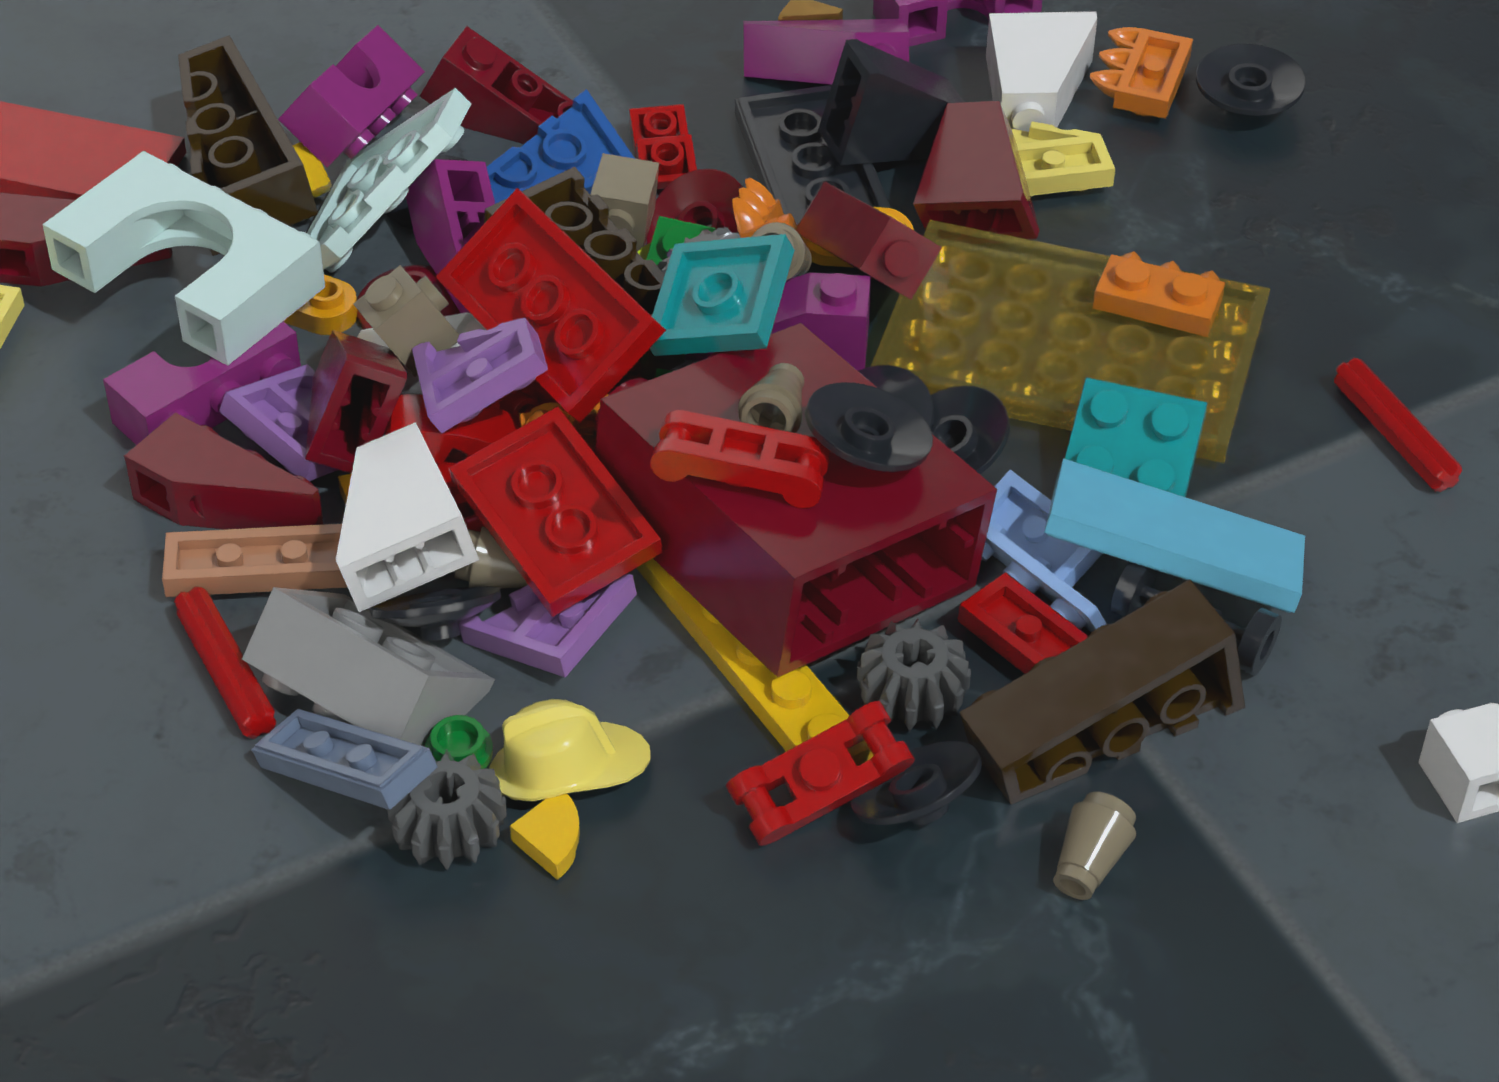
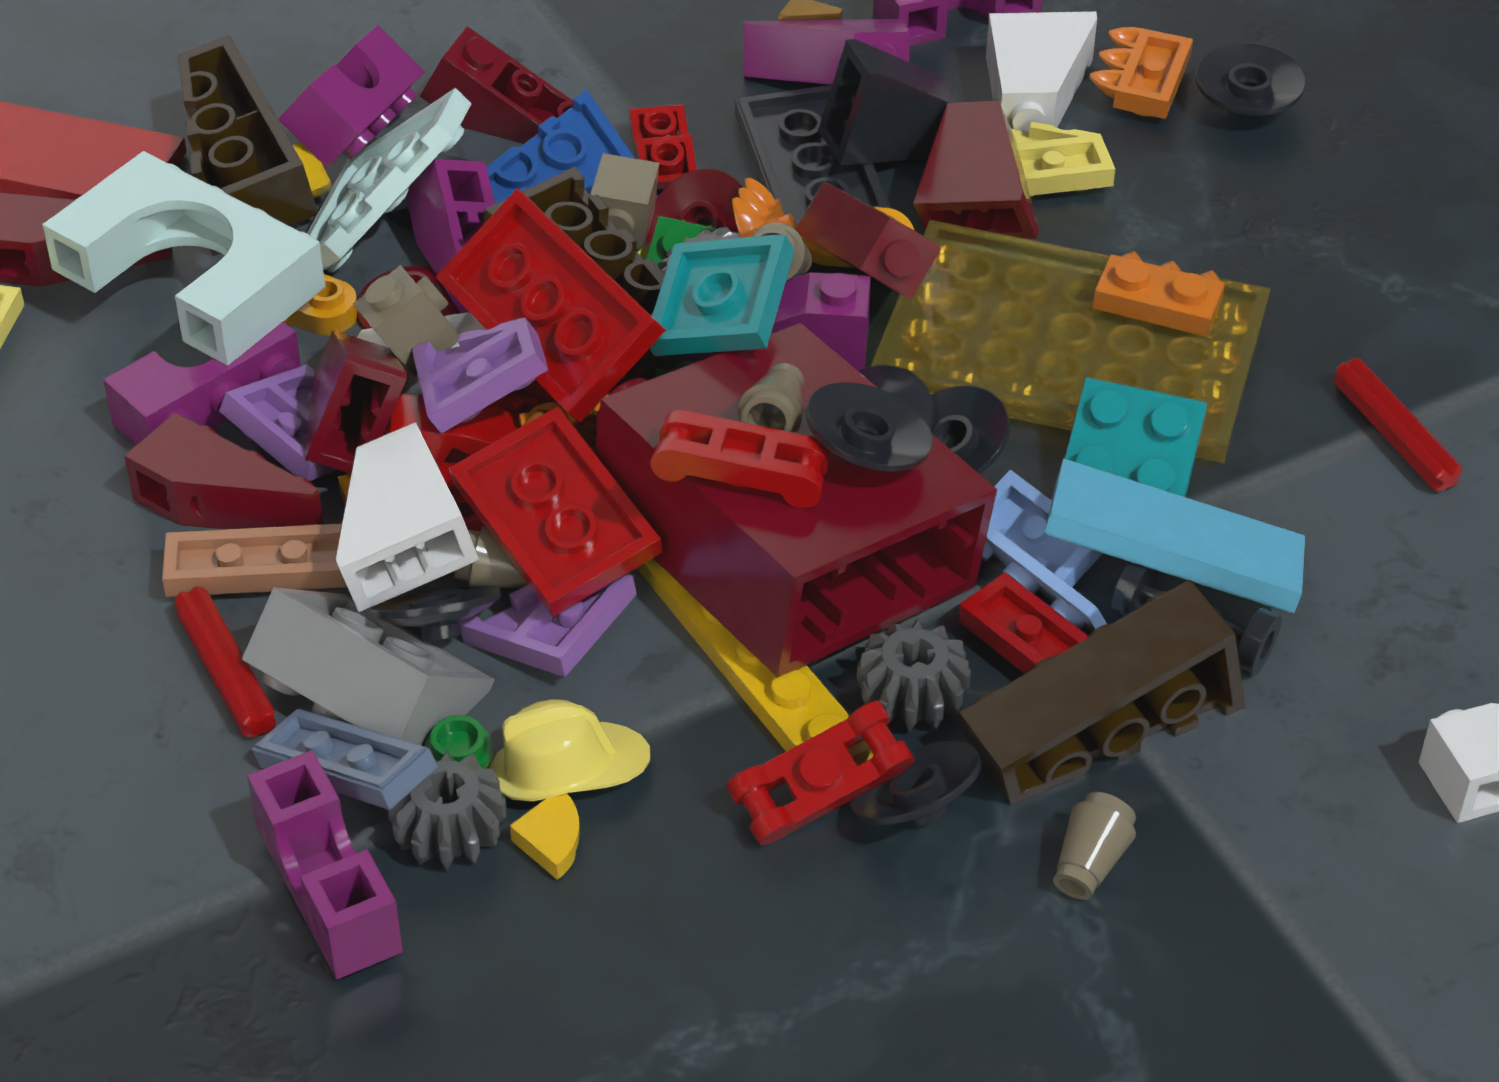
(331, 884): none -> magenta arch

